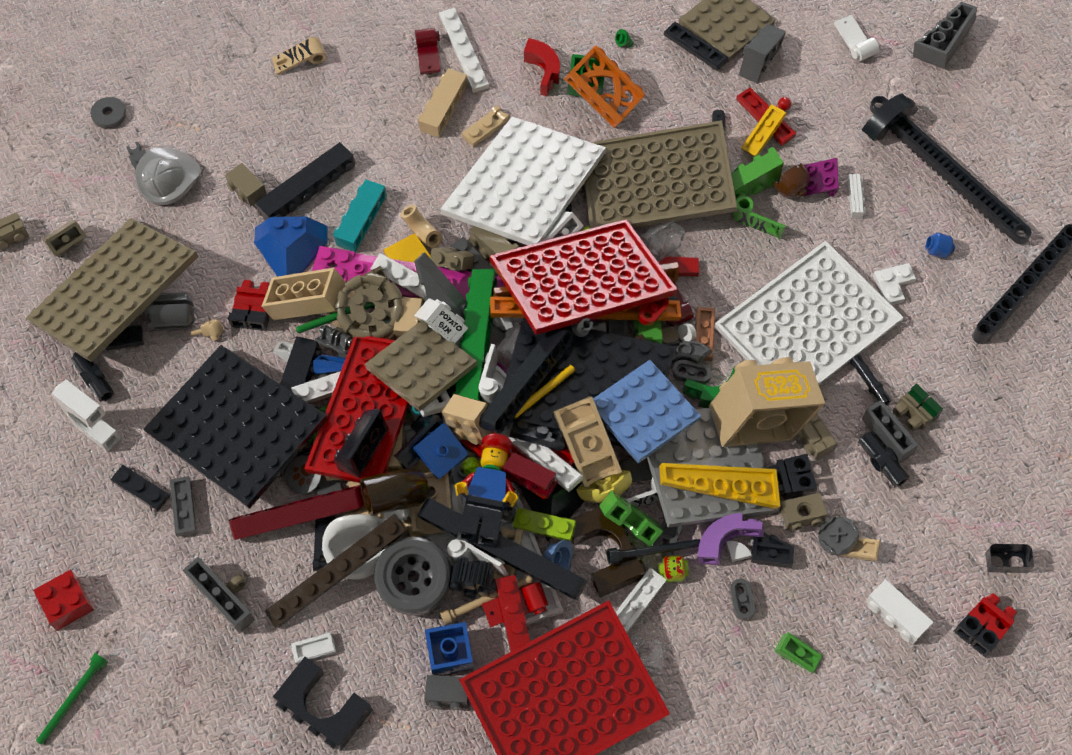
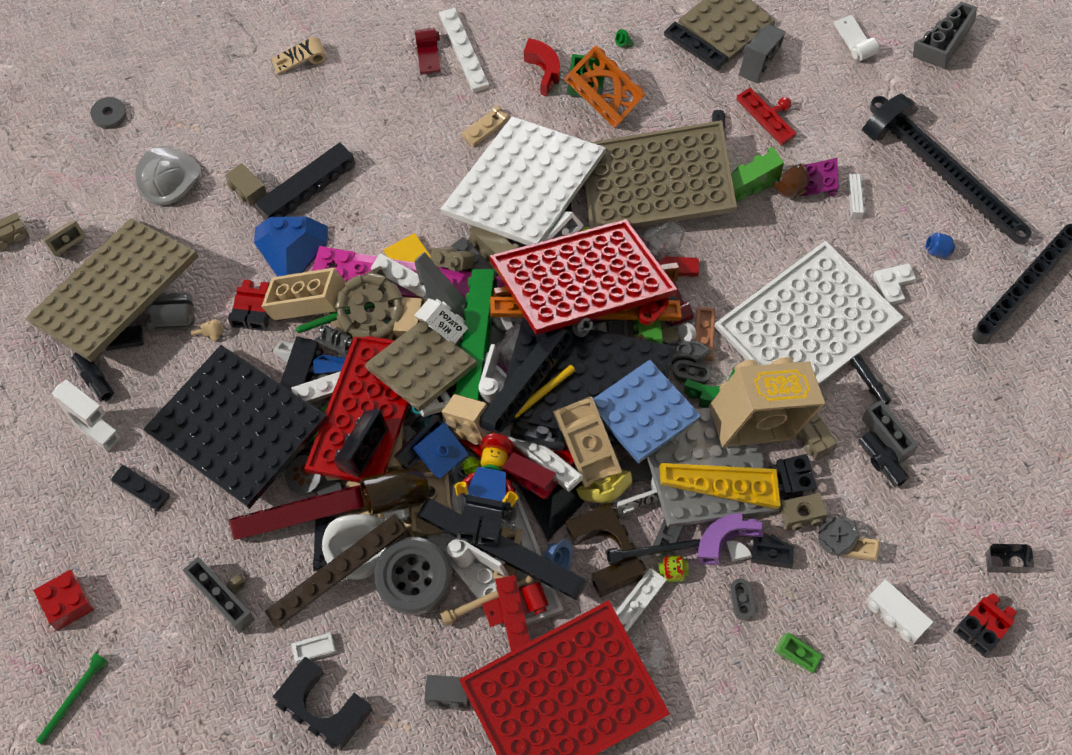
(135, 154): dark grey plate -> none
(183, 506): dark grey plate -> none
(360, 215): teal brick -> none
(421, 226): tan cylinder -> none
(443, 102): tan brick -> none
(449, 649): blue brick -> none
(472, 578): black brick -> none
(544, 524): lime plate -> none
(637, 521): bright green arch -> none
(747, 217): bright green door -> none
(763, 131): yellow plate -> none
(918, 408): dark tan hips -> none

